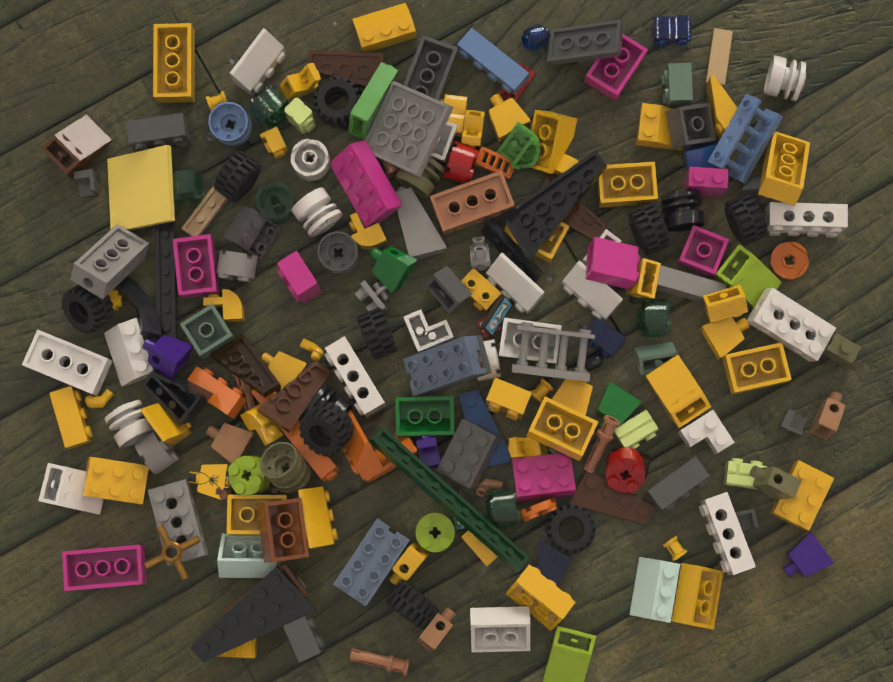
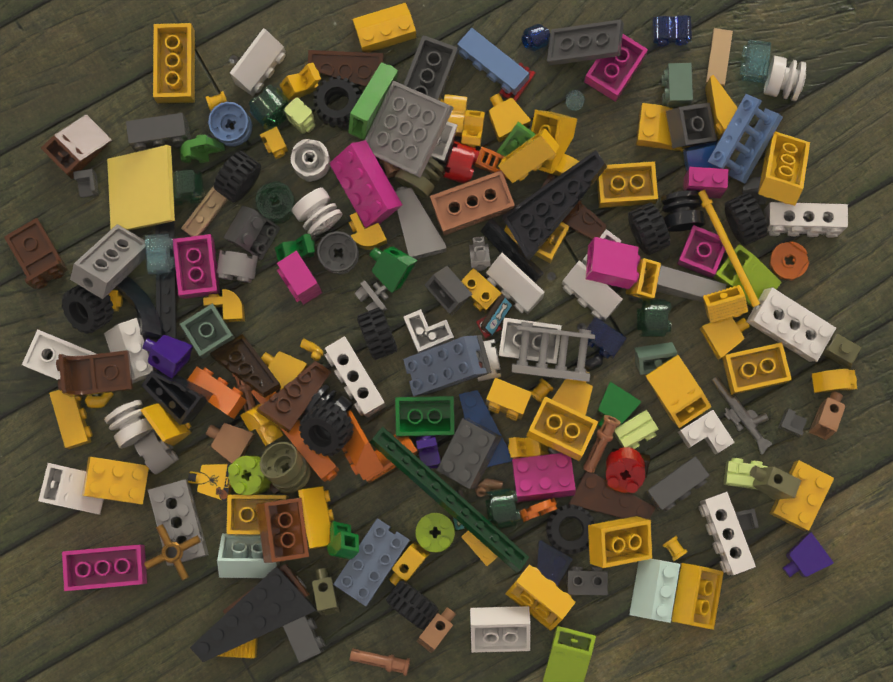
(36, 254): none -> reddish brown bracket
(94, 373): none -> reddish brown bracket
(158, 253): none -> clear light blue brick
(200, 148): none -> bright green slope
(303, 245): none -> green brick
(327, 601): none -> olive torso
(342, 541): none -> green brick
(529, 156): none -> yellow brick
(575, 100): none -> clear light blue tile
(587, 582): none -> dark grey brick
(620, 541): none -> yellow brick
(707, 203): none -> yellow bar
(739, 413): none -> flat silver piece
(756, 61): none -> clear light blue brick
(834, 380): none -> yellow brick

